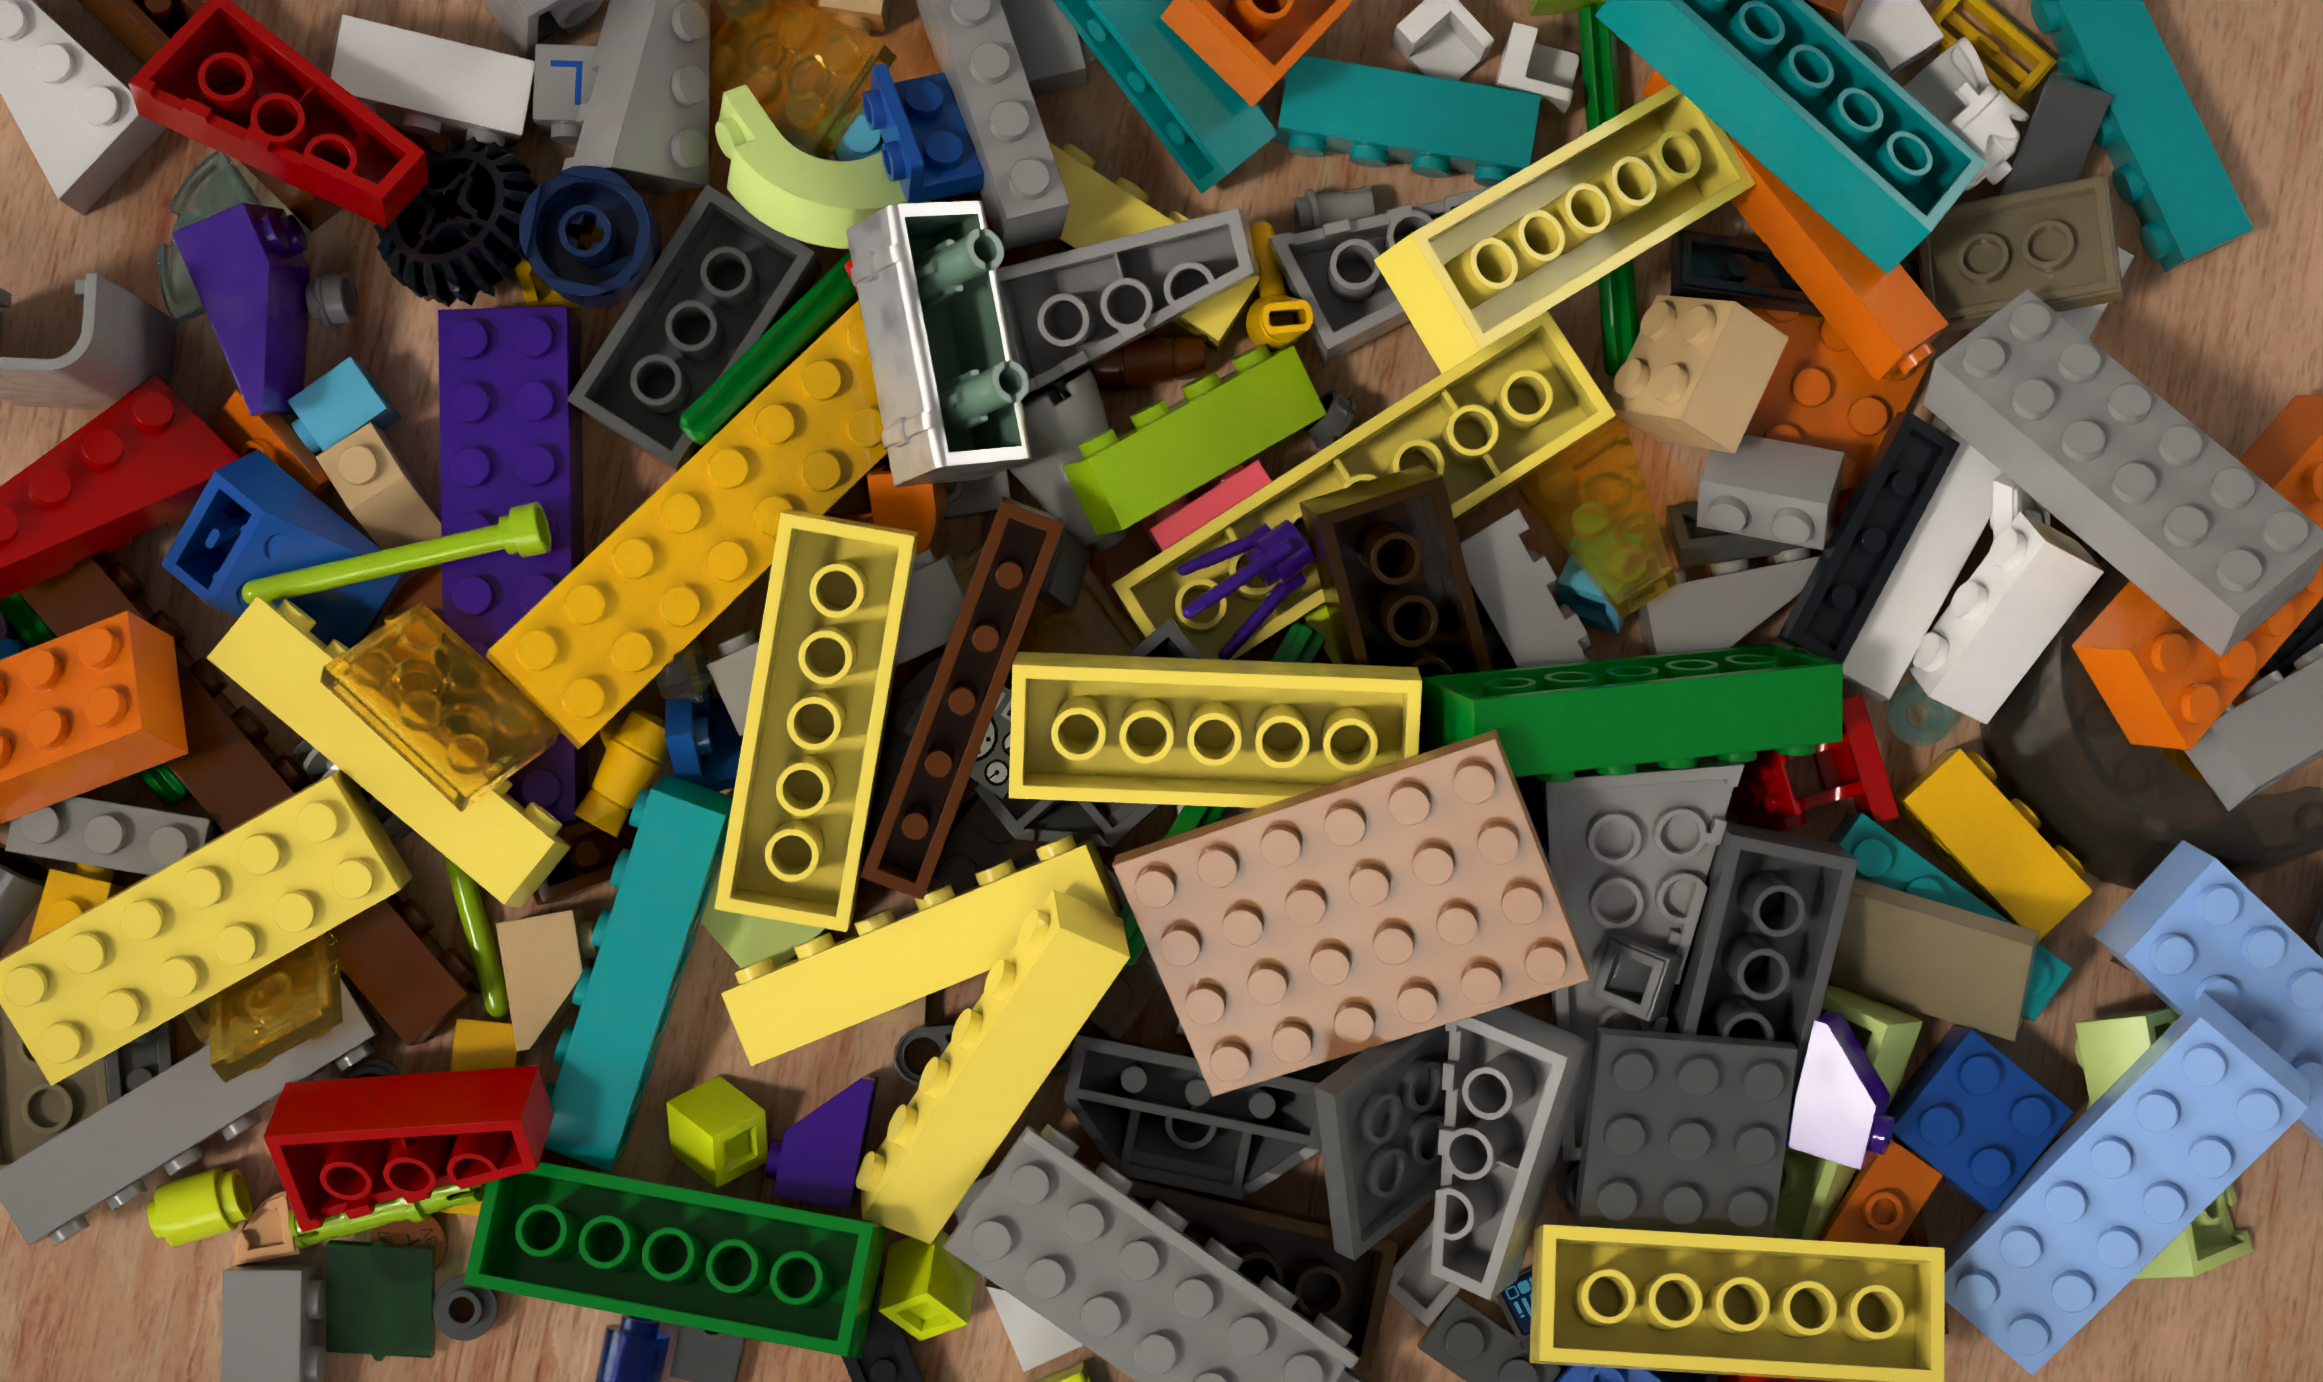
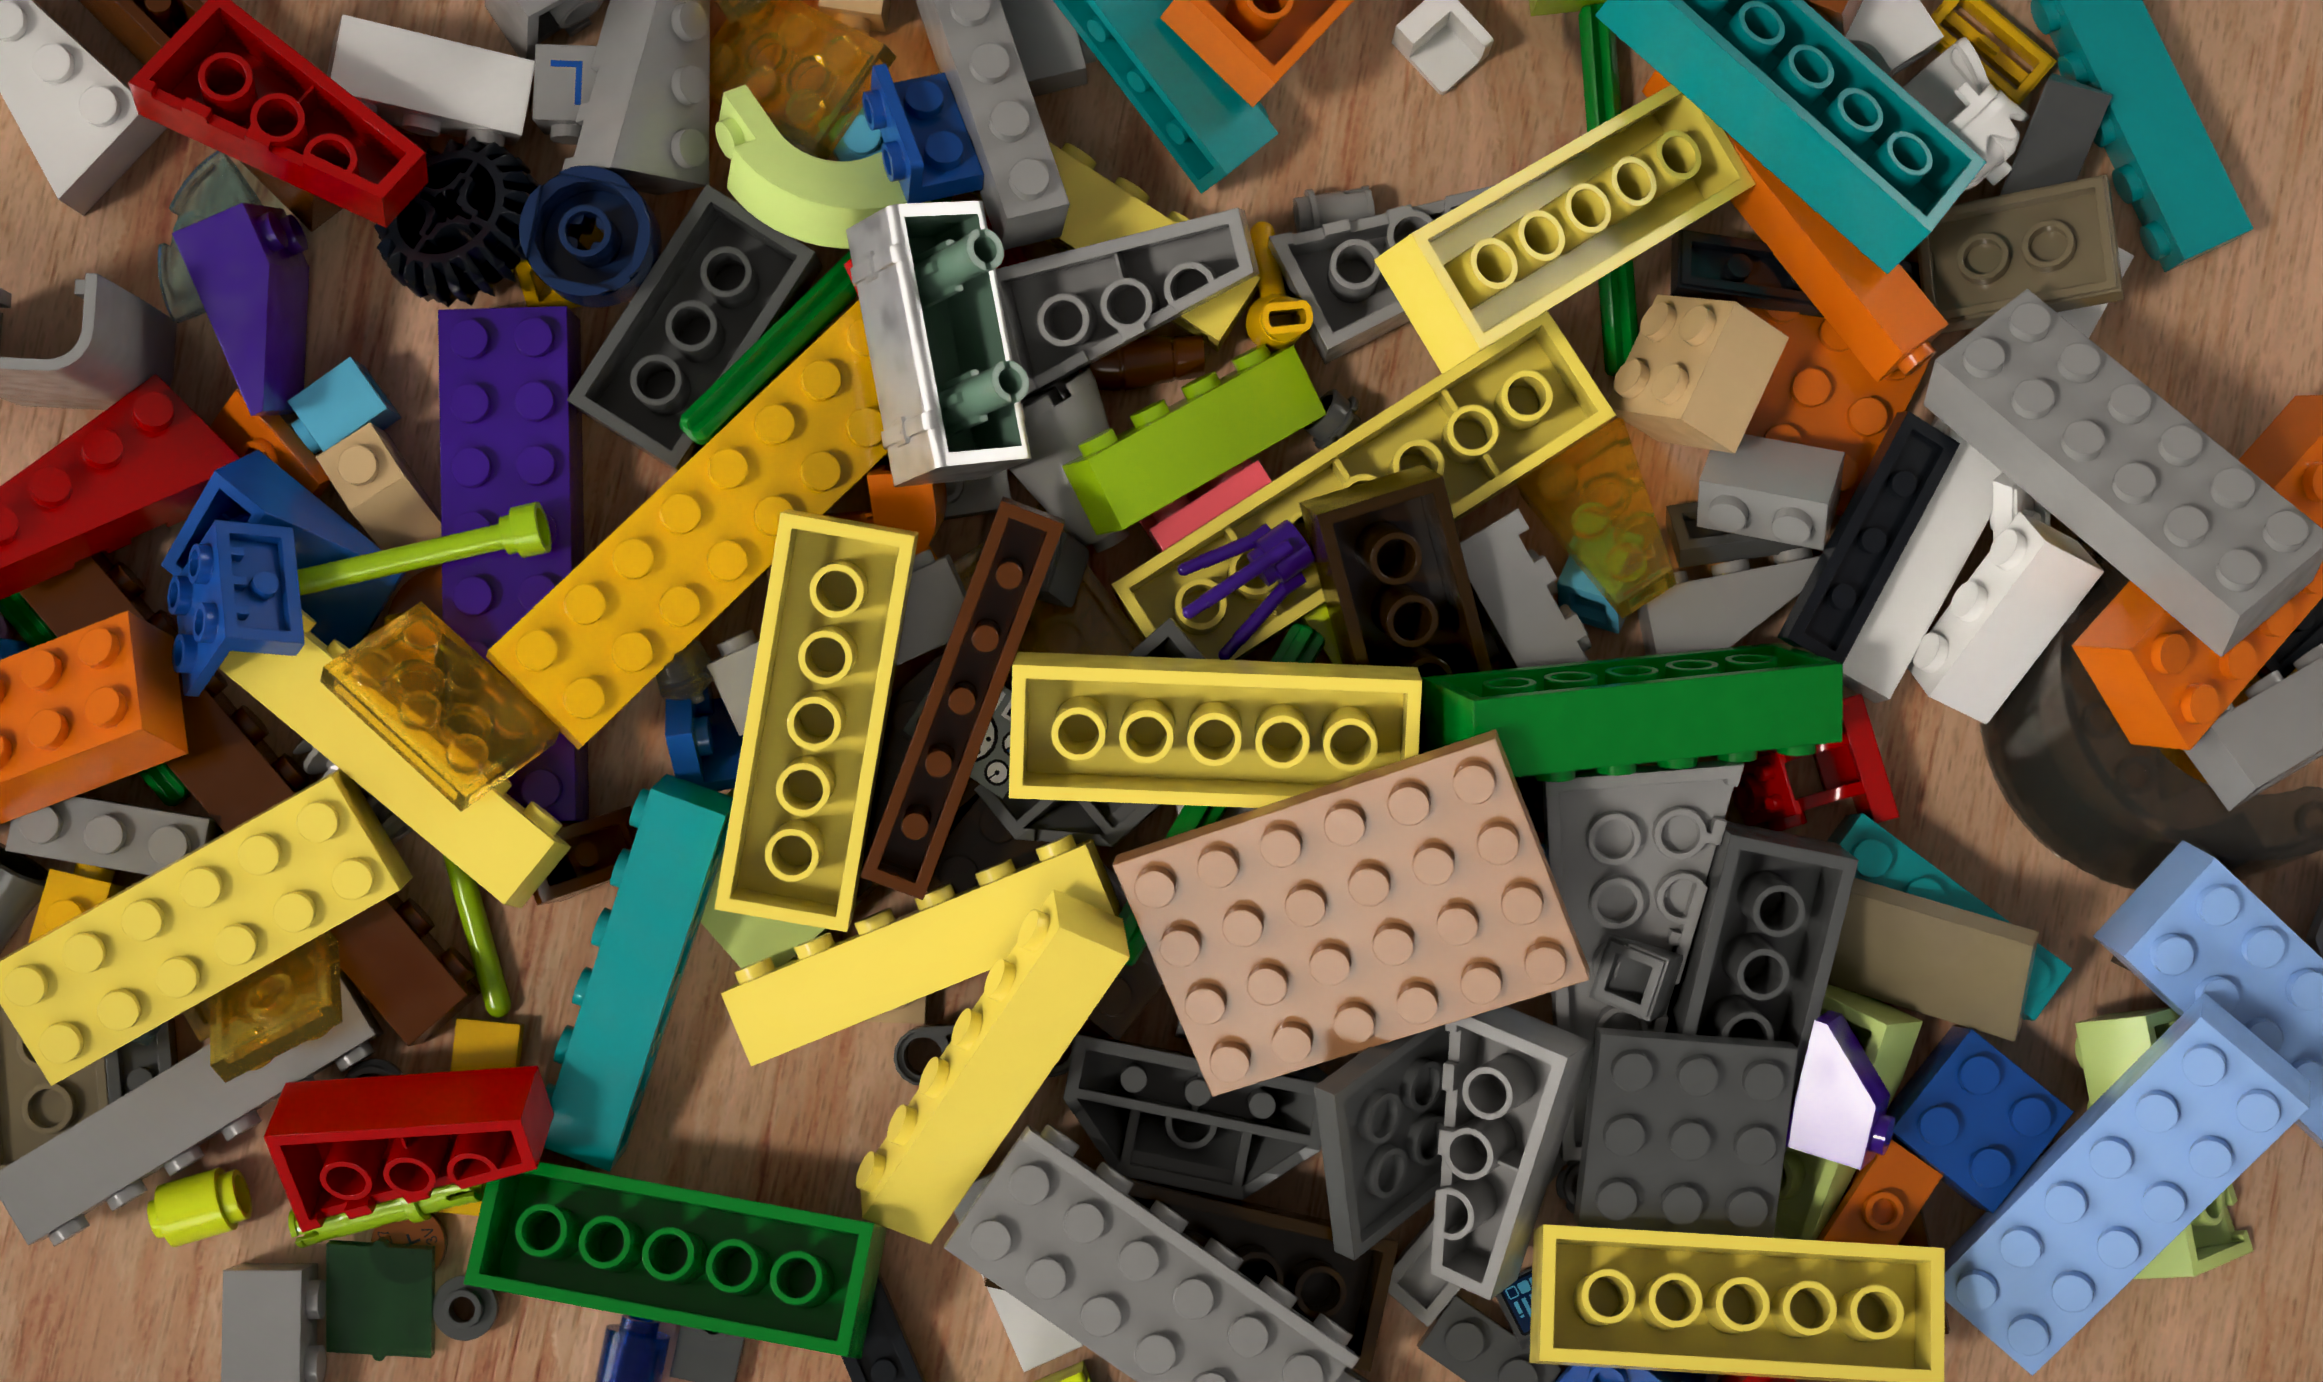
(235, 597): none -> blue bracket
(267, 1232): light nougat tile -> none
(332, 298): light grey plate -> none
(541, 970): tan slope -> none
(630, 763): yellow piece -> none
(717, 1131): neon yellow panel -> none
(825, 1149): dark purple slope -> none
(926, 1287): neon yellow panel -> none
(1407, 120): teal brick -> none
(1537, 70): white panel -> none
(1897, 716): clear light blue plate -> none
(1992, 842): yellow brick -> none

